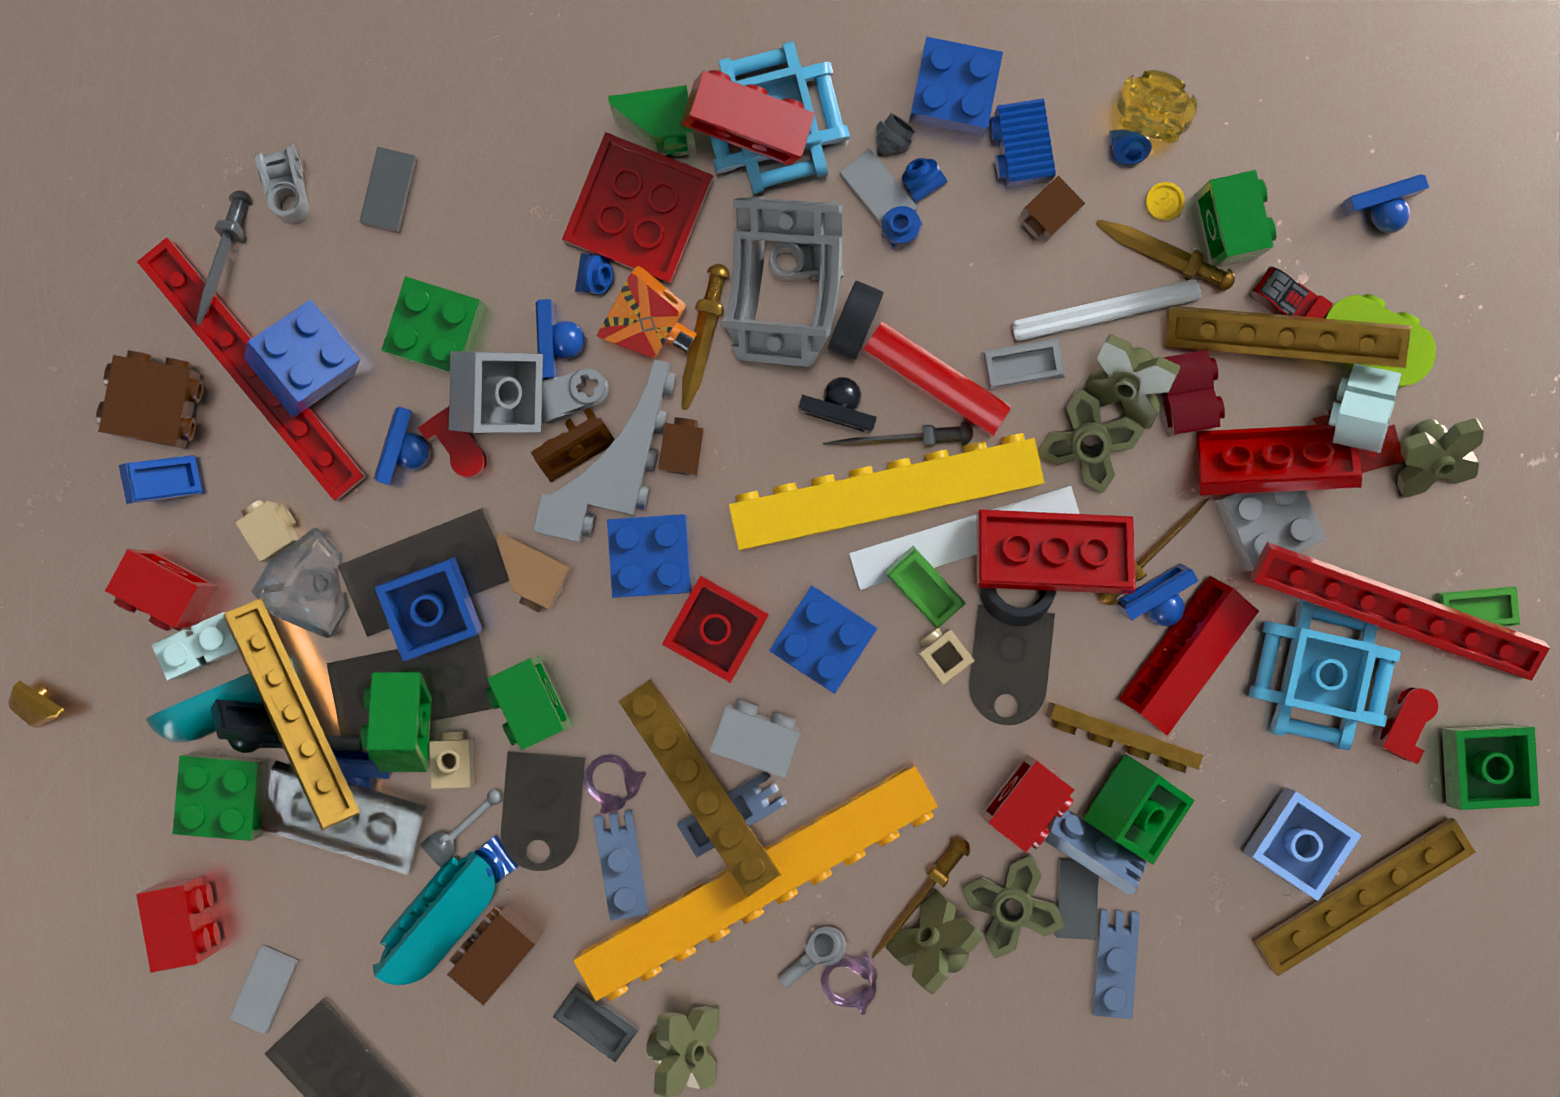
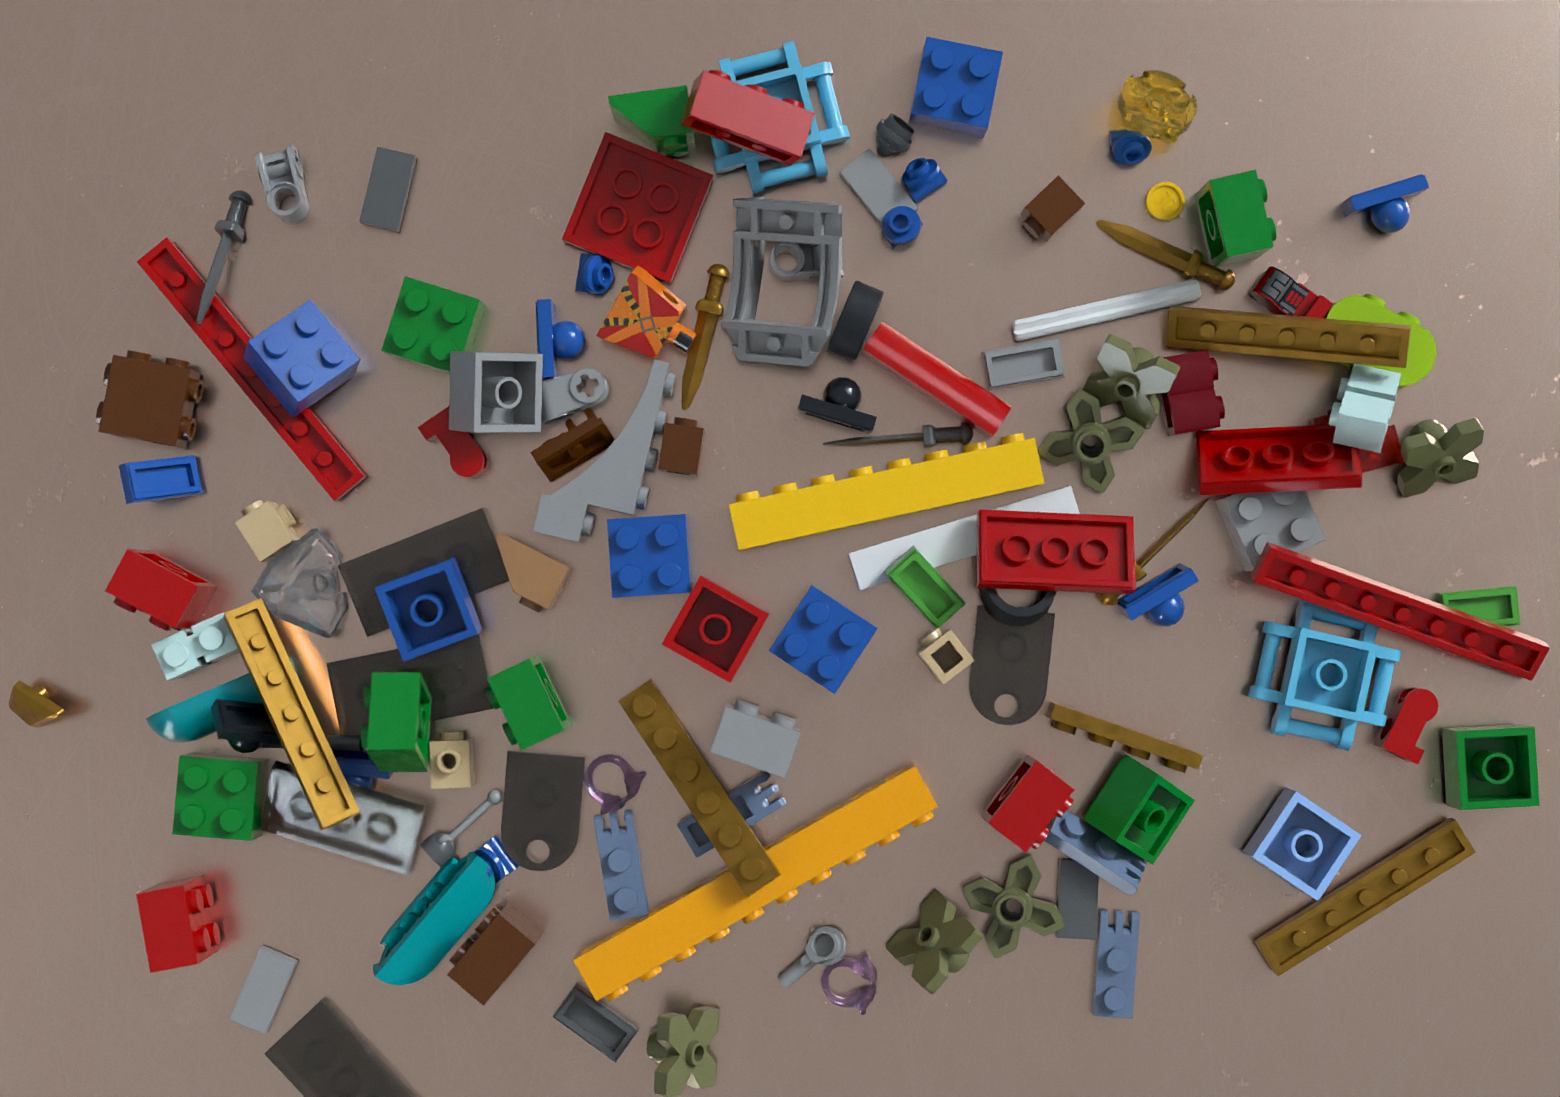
(406, 450): blue tile -> none
(938, 874): pearl gold sword -> none
(1023, 143): blue brick -> none
(1188, 655): red brick -> none

